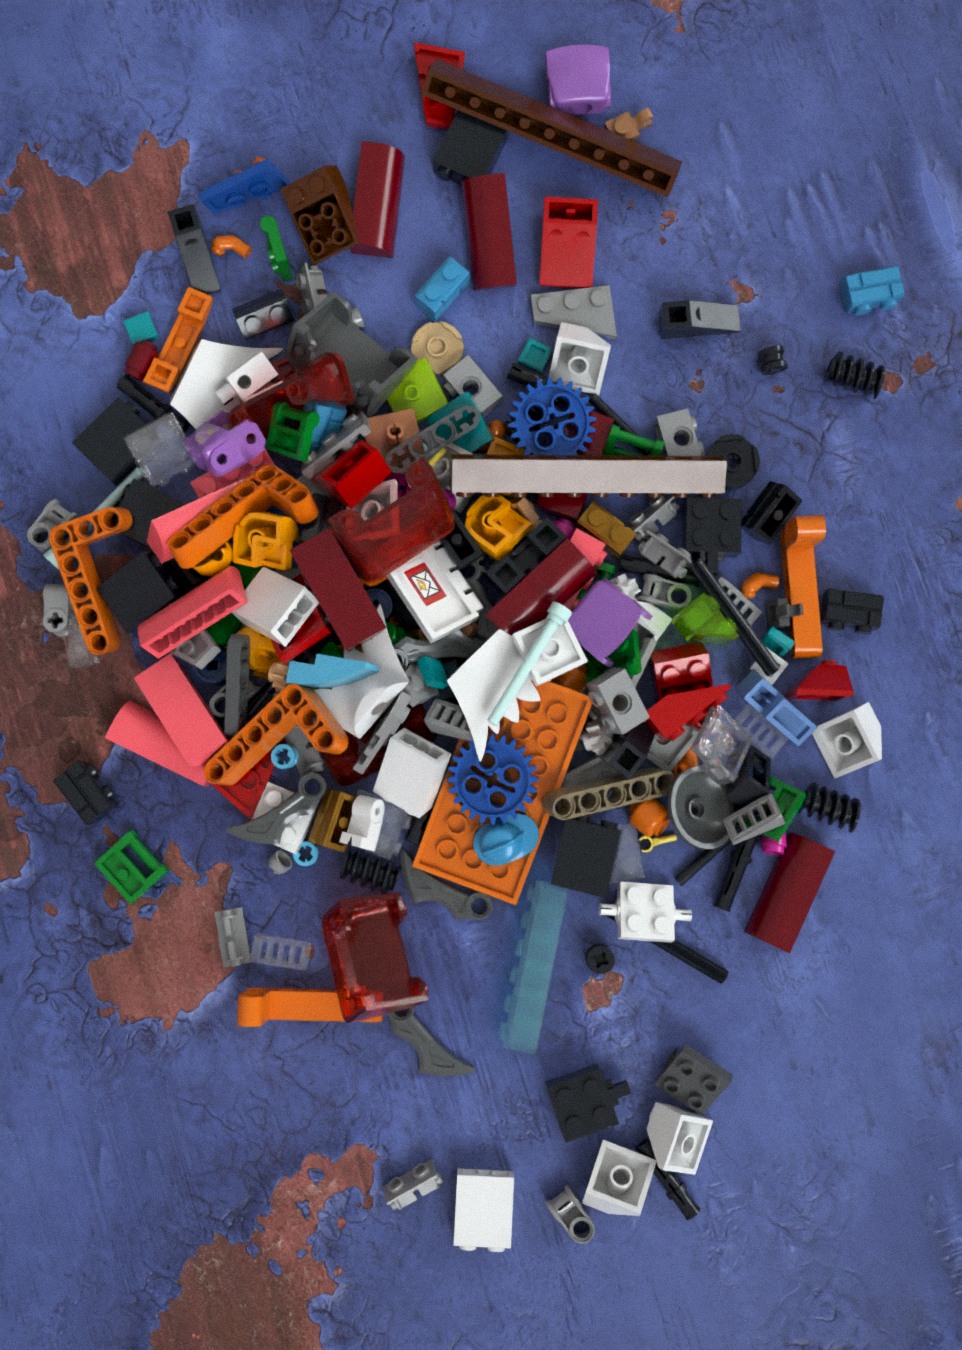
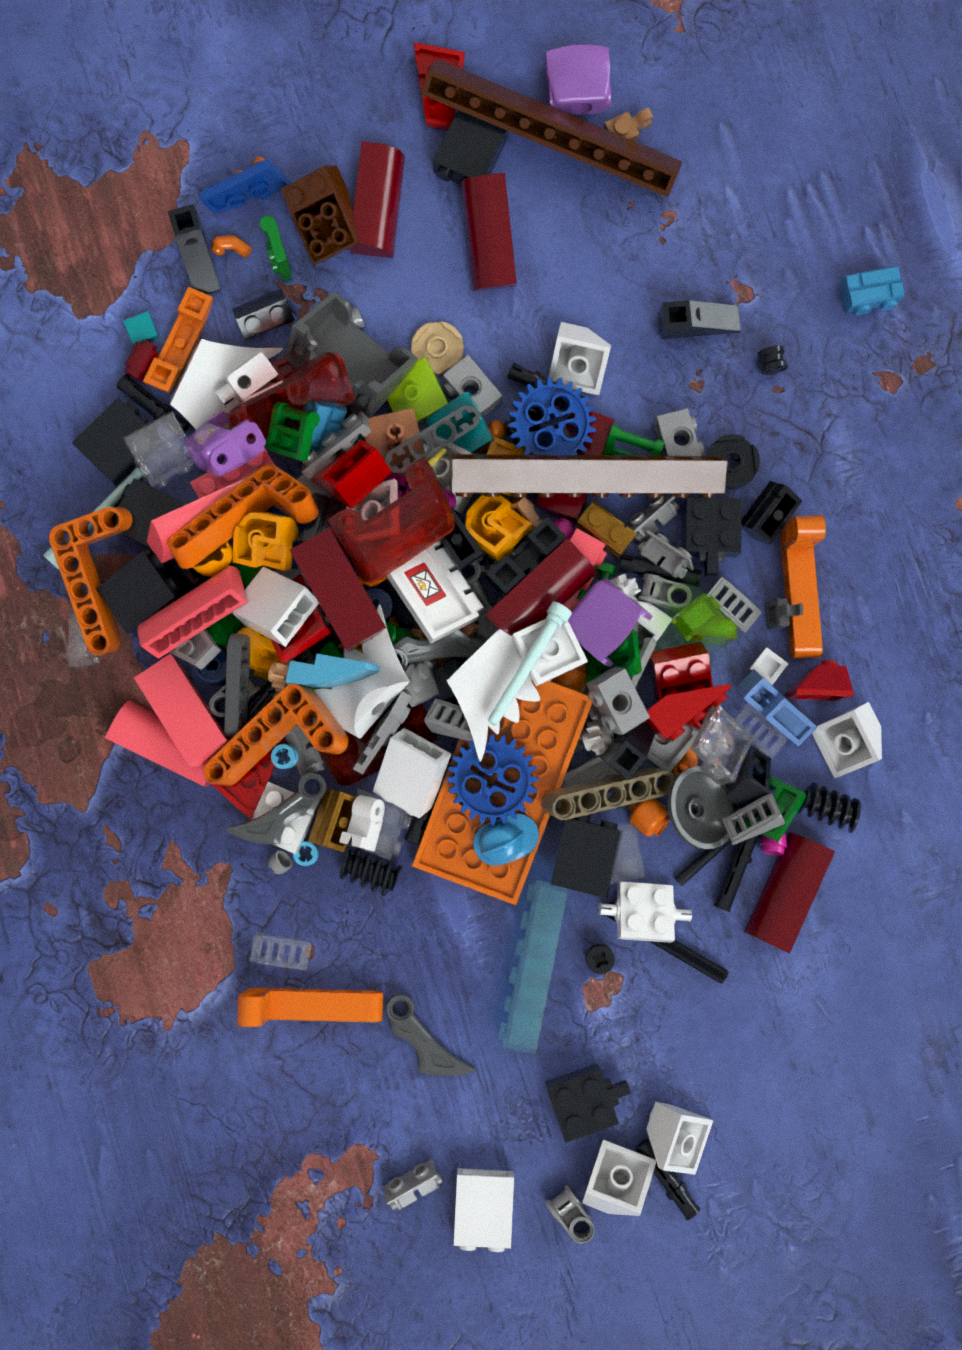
(47, 521): light grey piece -> none
(56, 608): light grey piece -> none
(86, 792): black brick -> none
(124, 873): green plate -> none
(232, 937): light grey hinge -> none
(310, 282): light grey hinge -> none
(370, 957): clear red windscreen -> none
(425, 887): dark grey piece -> none
(432, 672): teal tile -> none
(442, 289): dark azure brick -> none
(535, 355): teal tile -> none
(568, 242): red slope -> none
(580, 307): light grey wing -> none
(605, 410): black bar -> none
(658, 840): light yellow hand -> none
(692, 1079): dark grey plate -> none
(729, 609): black axle -> none
(756, 581): orange arm -> none
(777, 642): teal tile -> none
(851, 610): black brick -> none
(855, 374): black piece -> none

